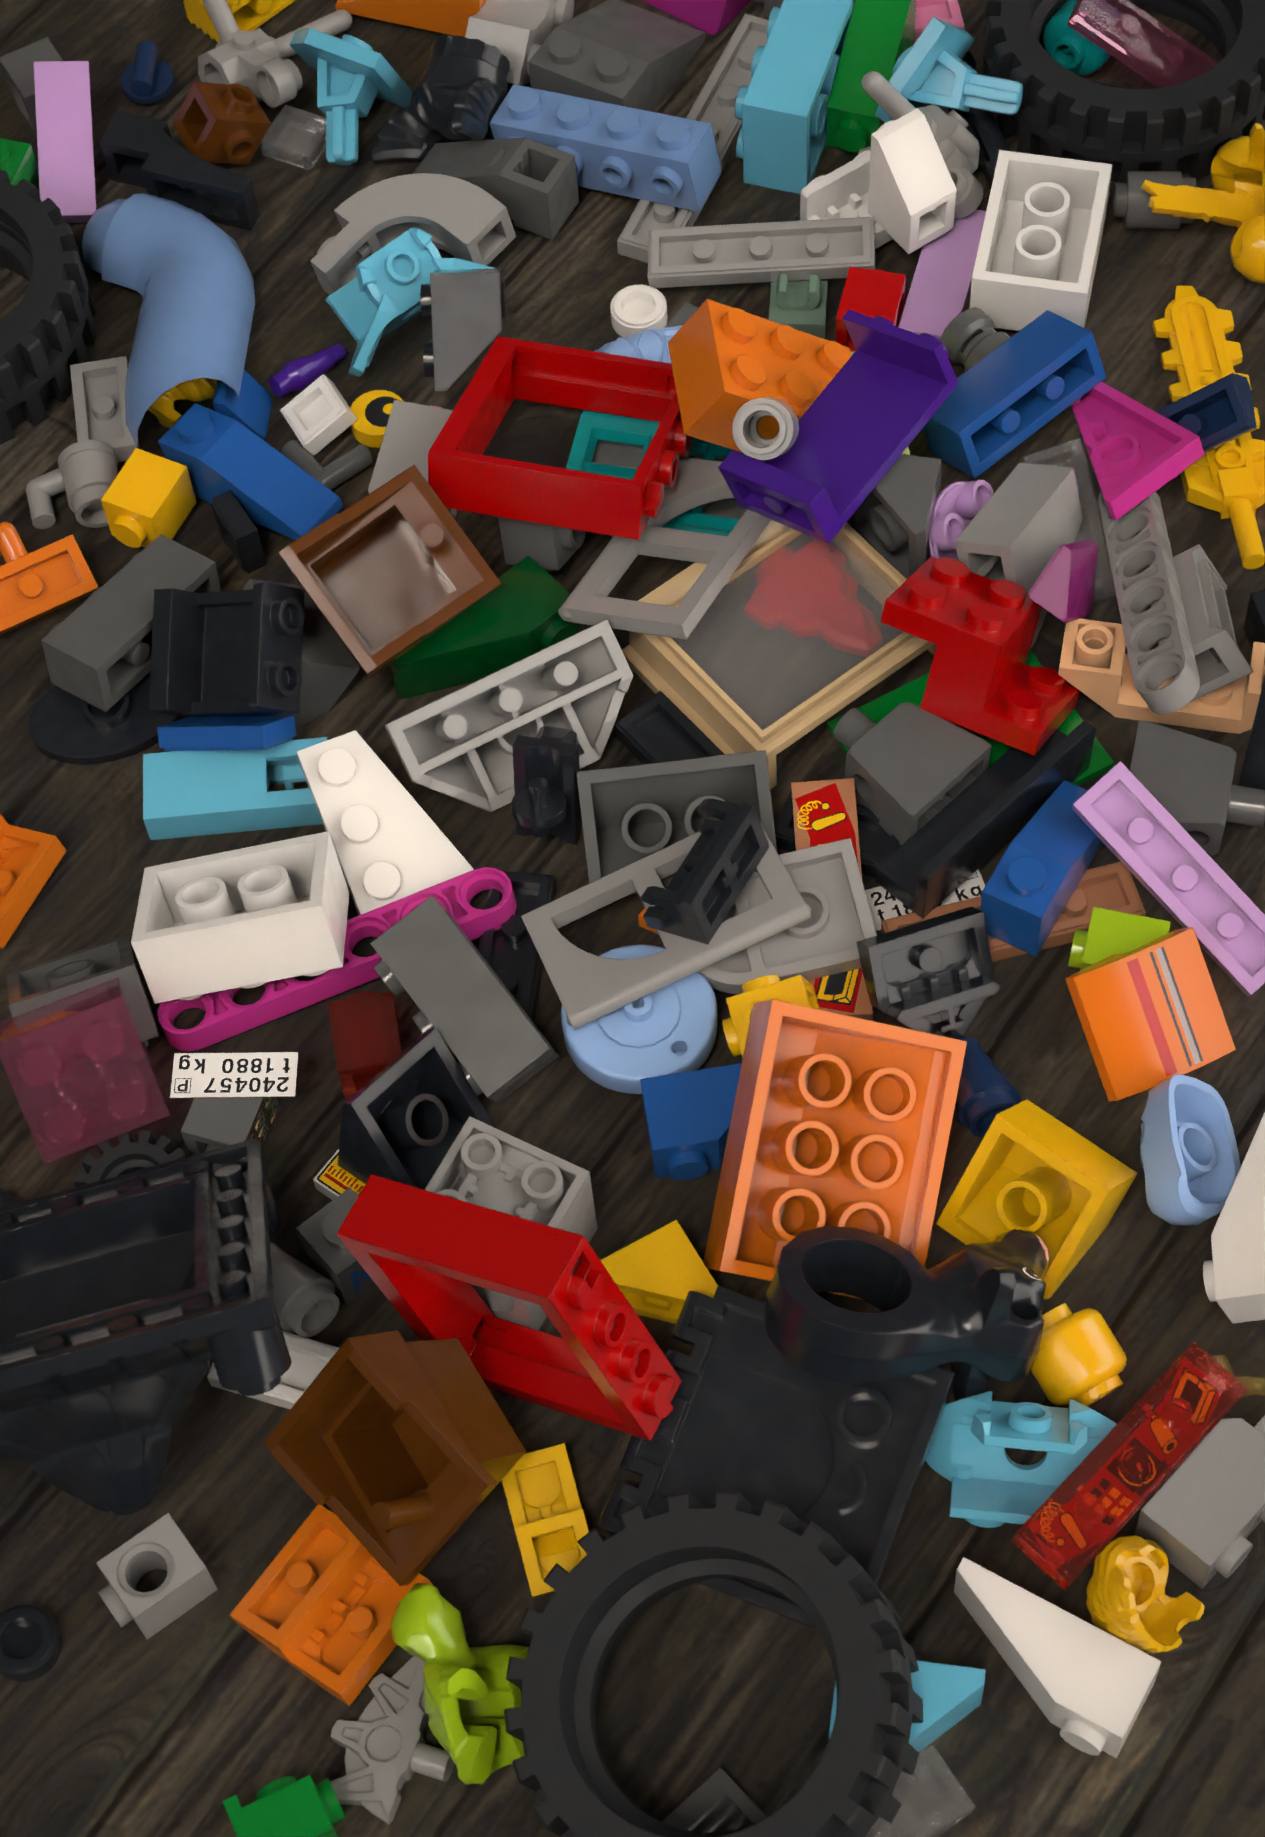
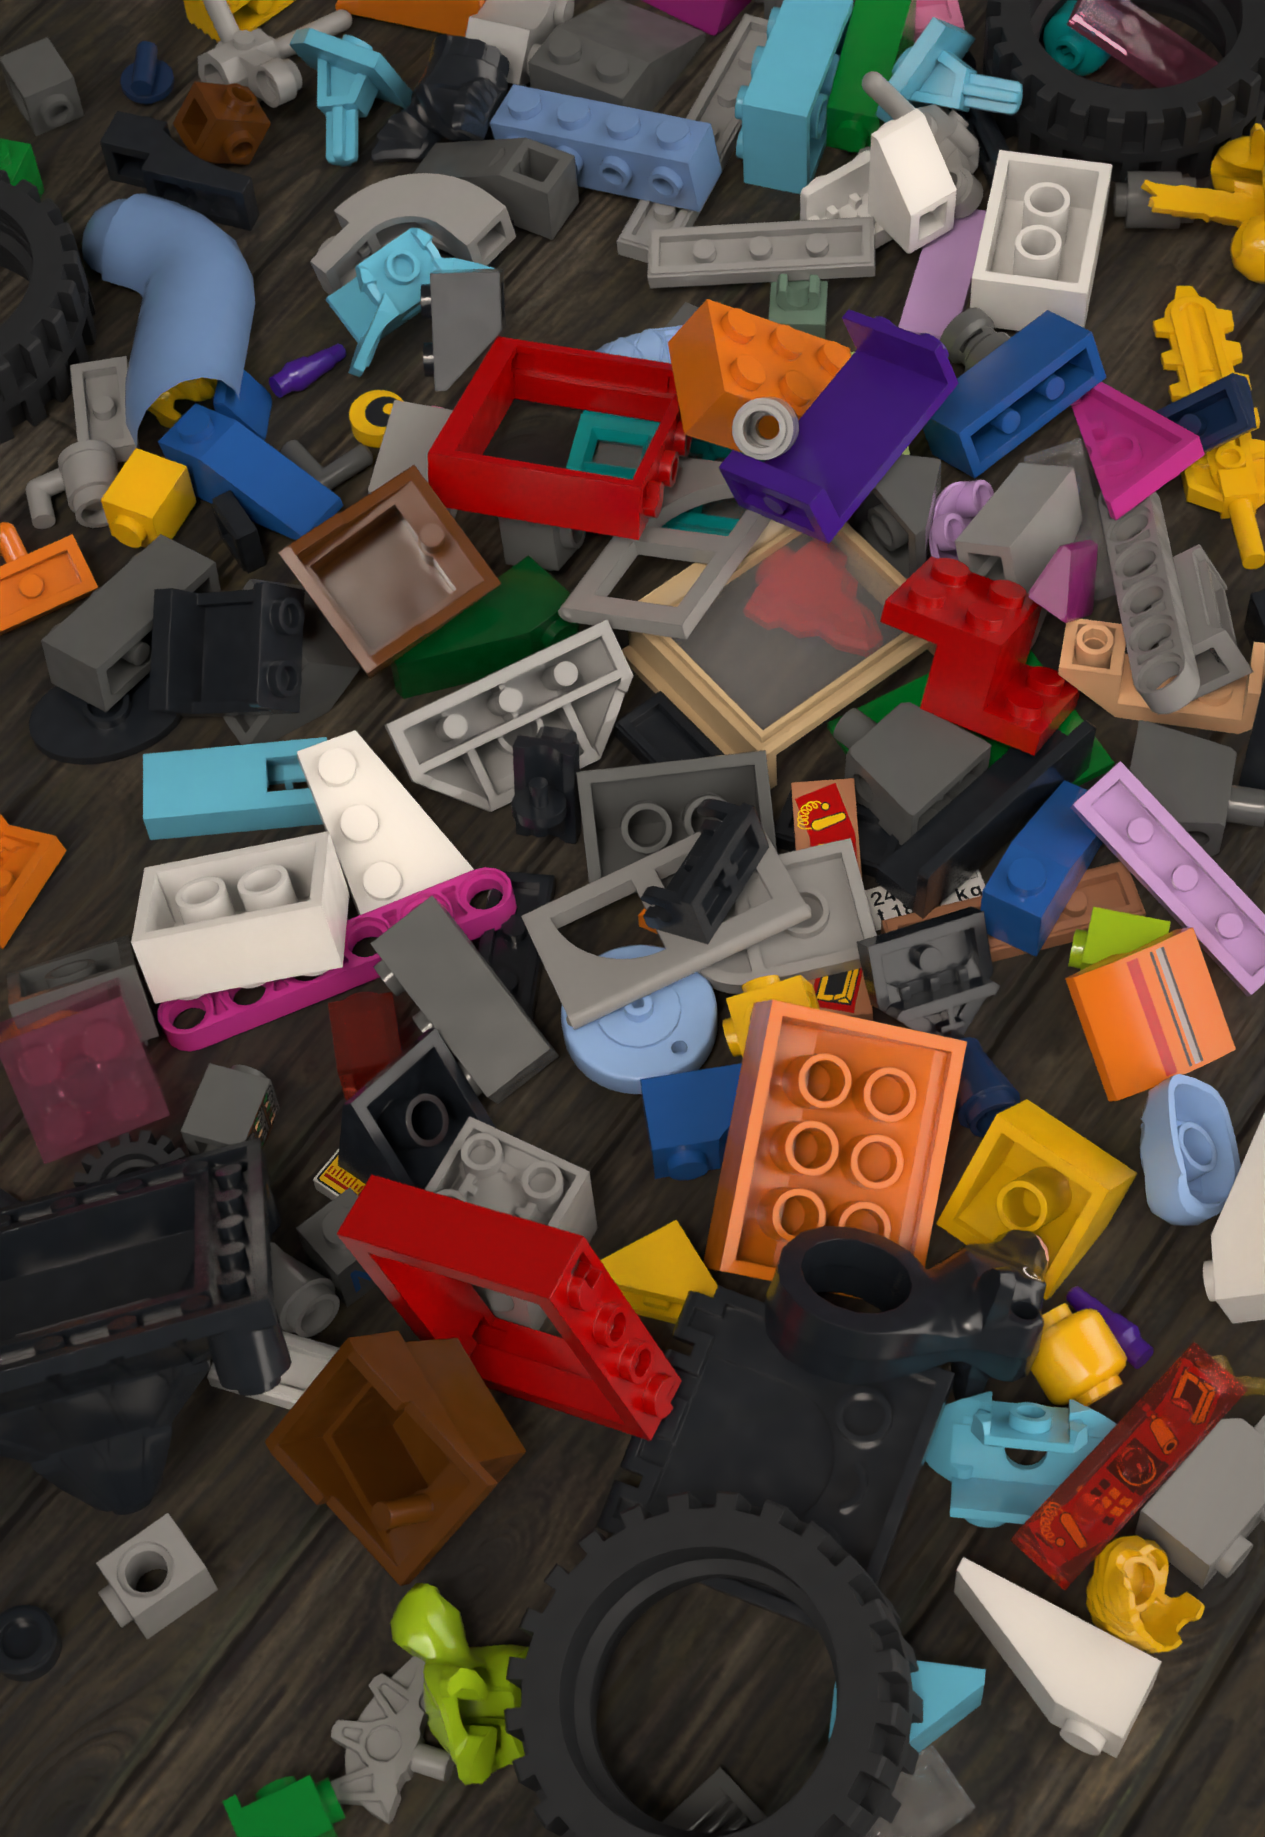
(65, 137): lavender tile -> none
(226, 732): blue tile -> none
(234, 1075): white sticker -> none
(295, 138): clear tile -> none
(318, 414): white tile -> none
(325, 1606): orange slope -> none
(545, 1514): yellow slope -> none
(638, 309): white tile -> none
(872, 295): red brick -> none
(1125, 1332): none -> dark purple piece

